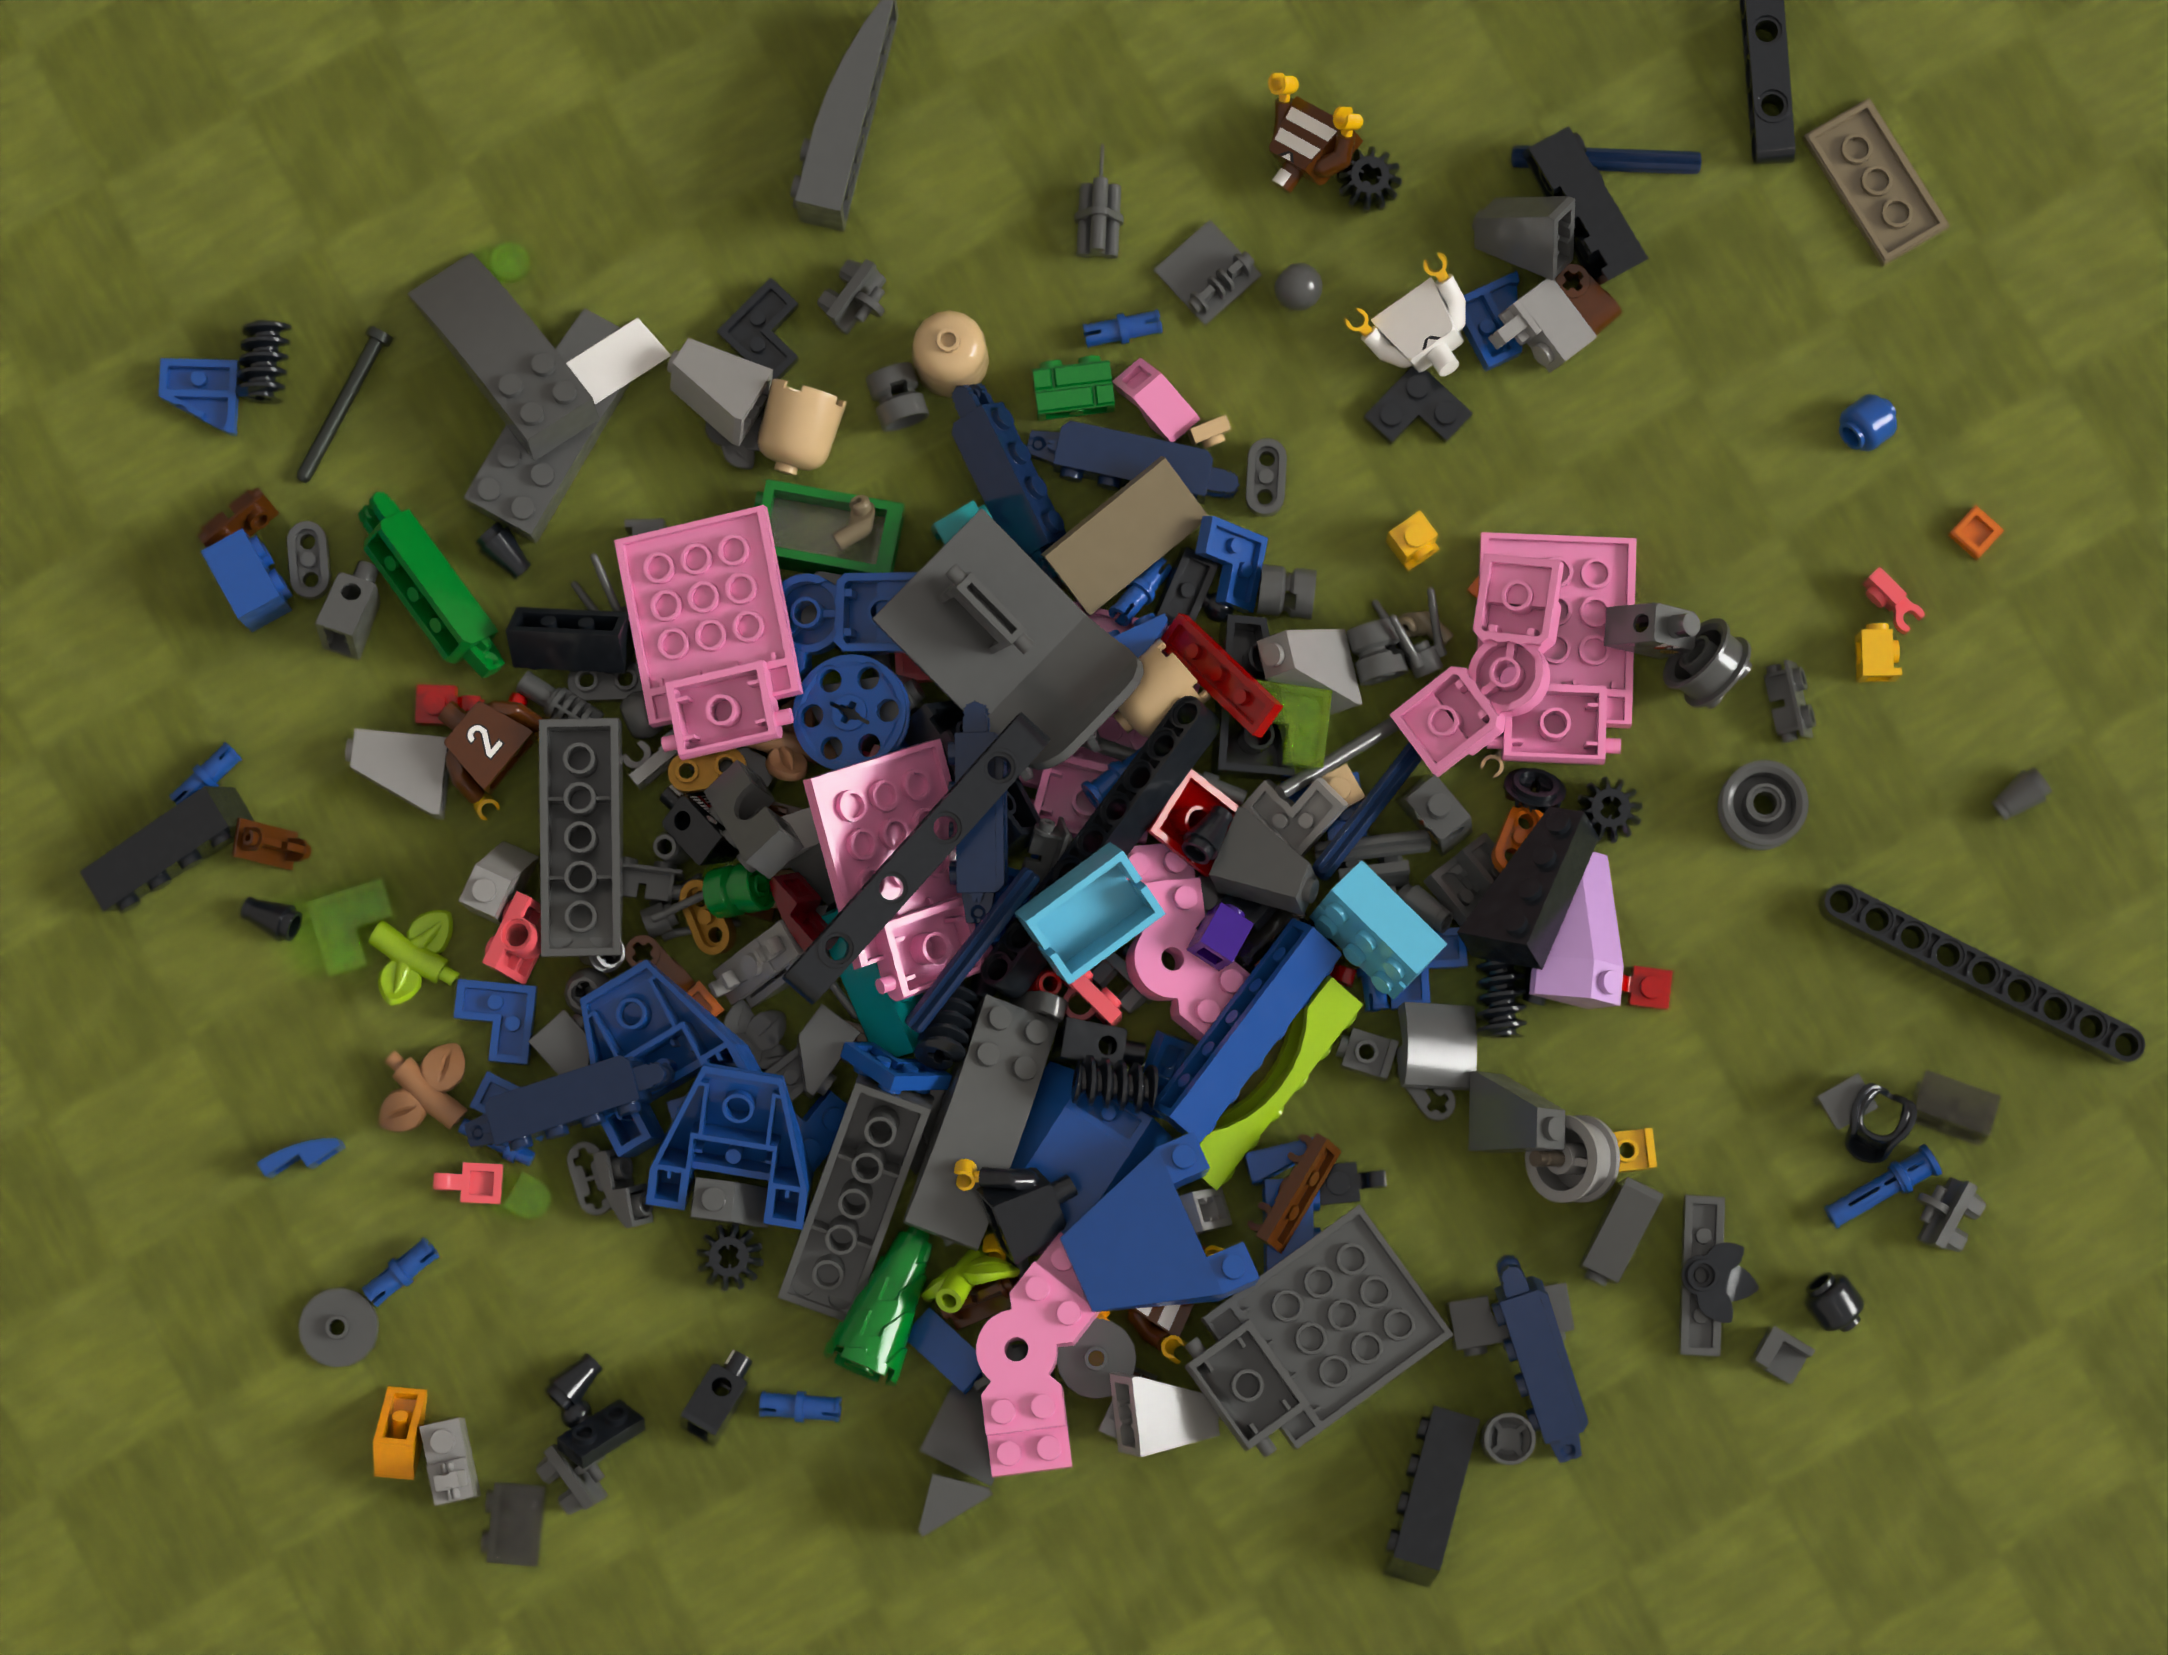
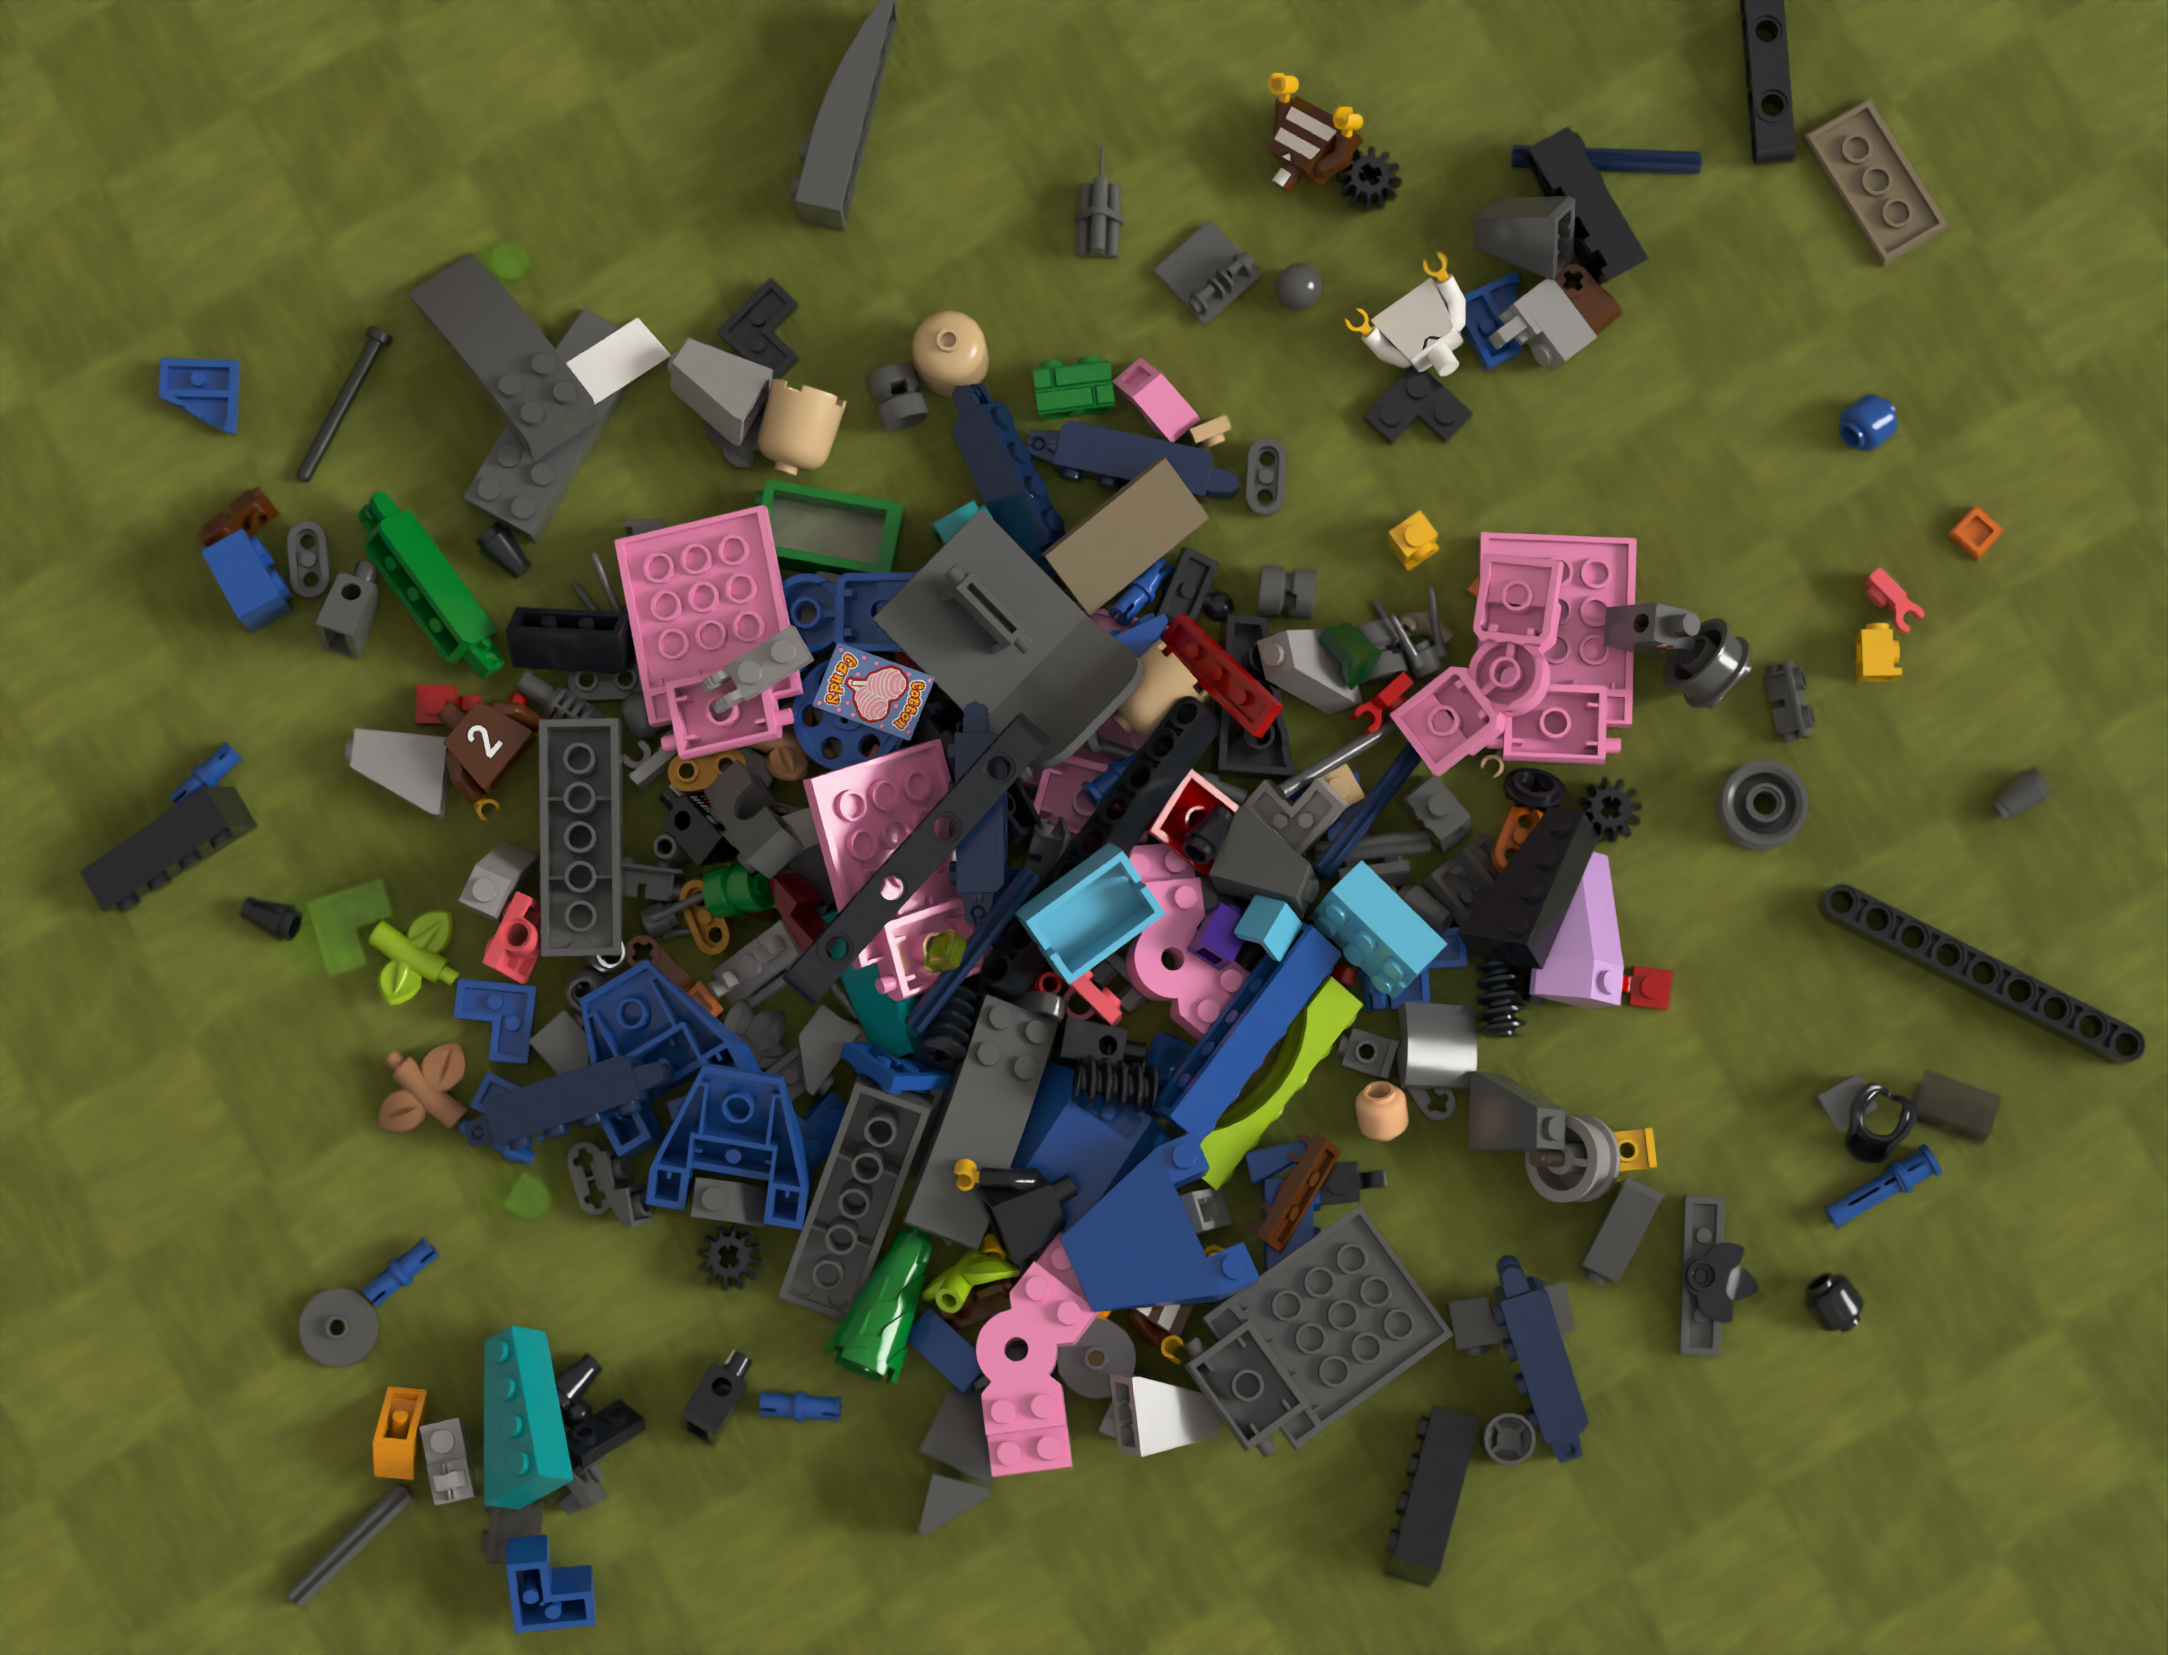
(261, 361): black piece -> none
(269, 844): reddish brown hinge -> none
(311, 1152): blue slope -> none
(350, 1545): none -> dark grey axle
(478, 1183): coral plate -> none
(522, 1421): none -> teal wedge
(543, 1595): none -> blue brick
(760, 668): none -> light grey hinge
(858, 297): dark grey hips -> none
(860, 523): dark tan arm -> none
(873, 691): none -> sticker
(945, 951): none -> clear neon green tile
(1122, 328): blue pin -> none
(1242, 560): blue plate -> none
(1269, 924): none -> medium azure panel
(1306, 722): clear neon green plate -> none
(1352, 651): none -> dark green tile
(1381, 1111): none -> light nougat head
(1387, 697): none -> red plate
(1781, 1354): dark grey panel -> none
(1945, 1211): dark grey hips -> none

